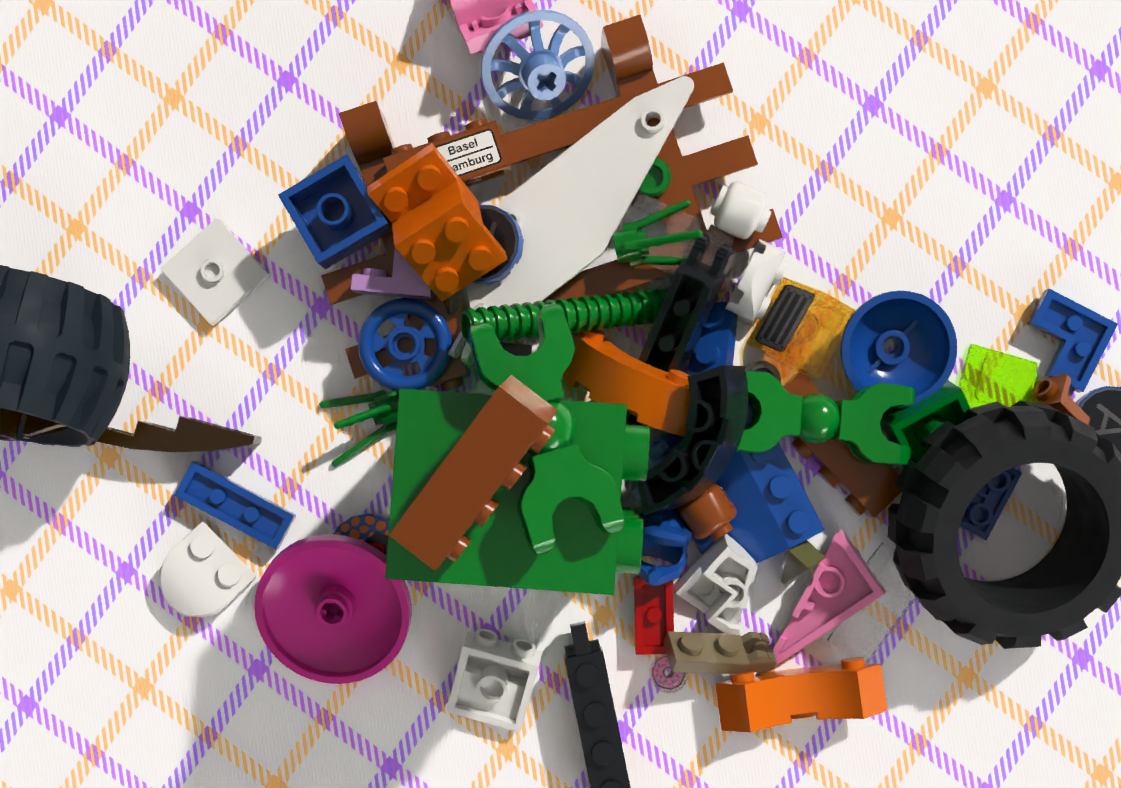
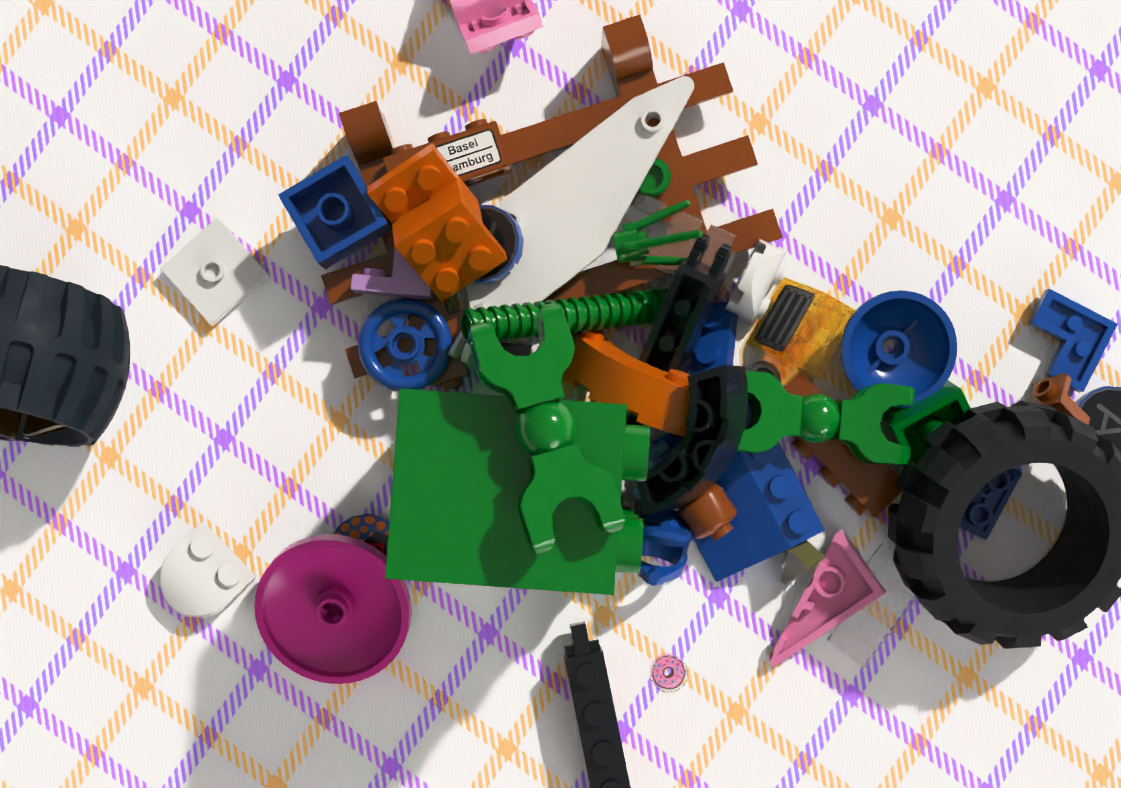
(189, 436): dark brown slope -> none
(235, 505): blue plate -> none
(383, 411): green plant -> none
(473, 473): dark orange brick -> none
(494, 680): white plate -> none
(540, 70): medium blue wheel -> none
(652, 616): red plate -> none
(718, 652): dark tan hinge -> none
(720, 583): white slope -> none
(740, 210): white head -> none
(777, 697): orange brick -> none
(996, 377): clear neon green piece -> none

